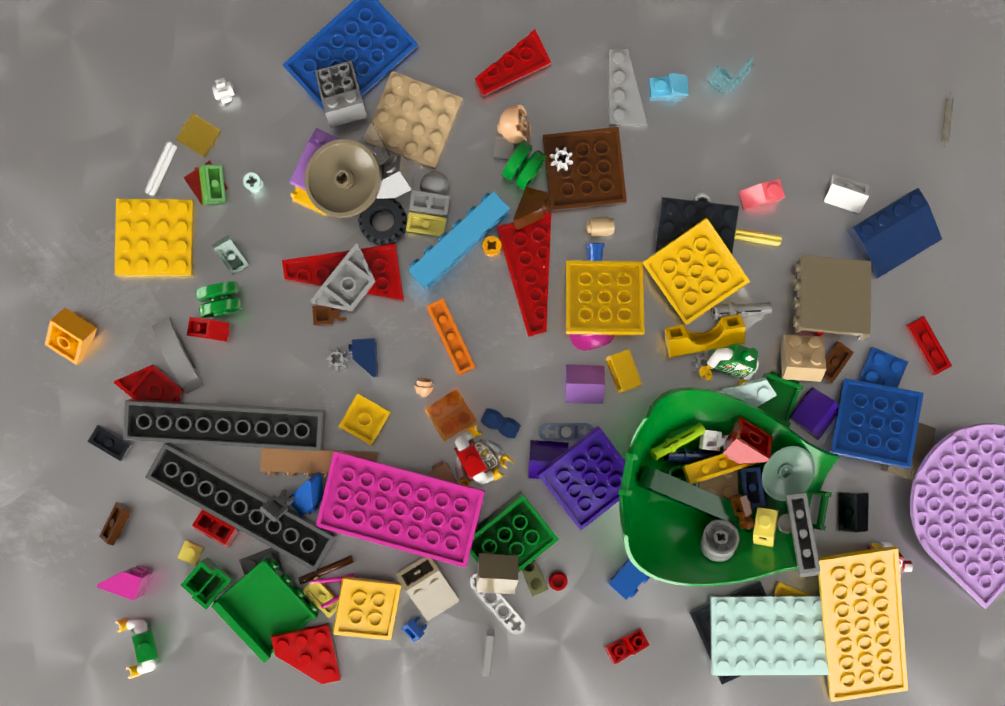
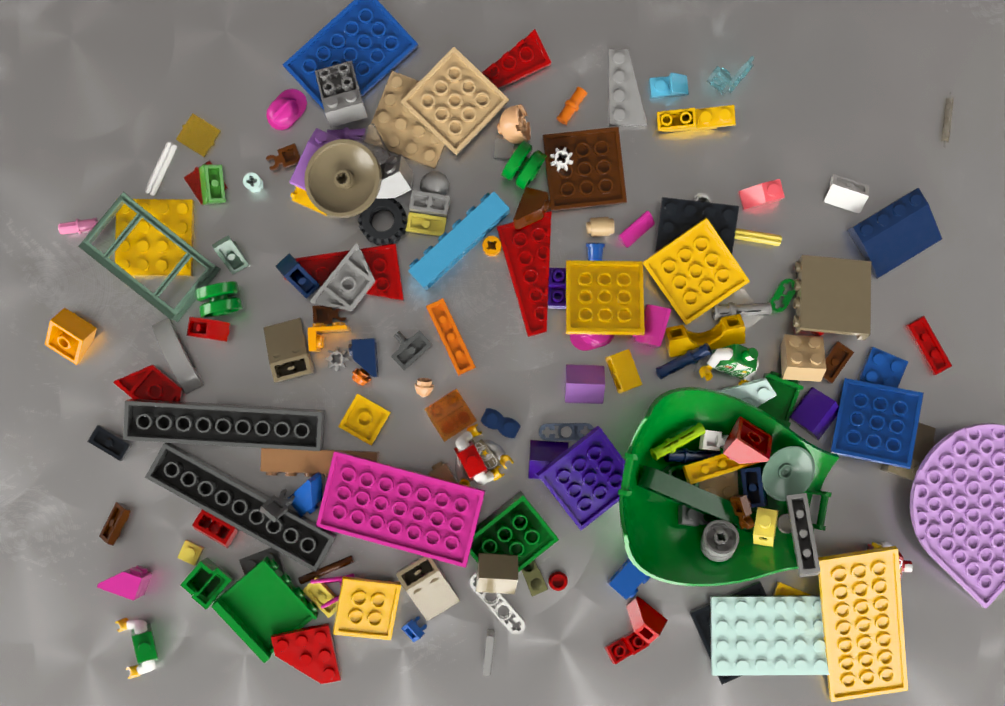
(77, 226): none -> bright pink axle
(153, 298): none -> sand green piece
(223, 90): white gear -> none
(286, 109): none -> dark pink piece
(287, 156): none -> reddish brown plate
(288, 350): none -> dark tan slope
(297, 275): none -> dark blue slope
(316, 341): none -> light orange bracket
(346, 133): none -> medium lavender pin
(361, 376): none -> orange plate
(410, 349): none -> dark grey plate
(454, 101): none -> tan plate
(557, 288): none -> dark purple slope
(571, 105): none -> orange pin
(636, 229): none -> dark pink slope
(645, 620): none -> red slope
(655, 325): none -> dark pink slope
(688, 358): none -> dark blue pin
(690, 517): none -> dark grey plate
(696, 119): none -> yellow slope
(779, 293): none -> green beam
(853, 512): black panel -> none

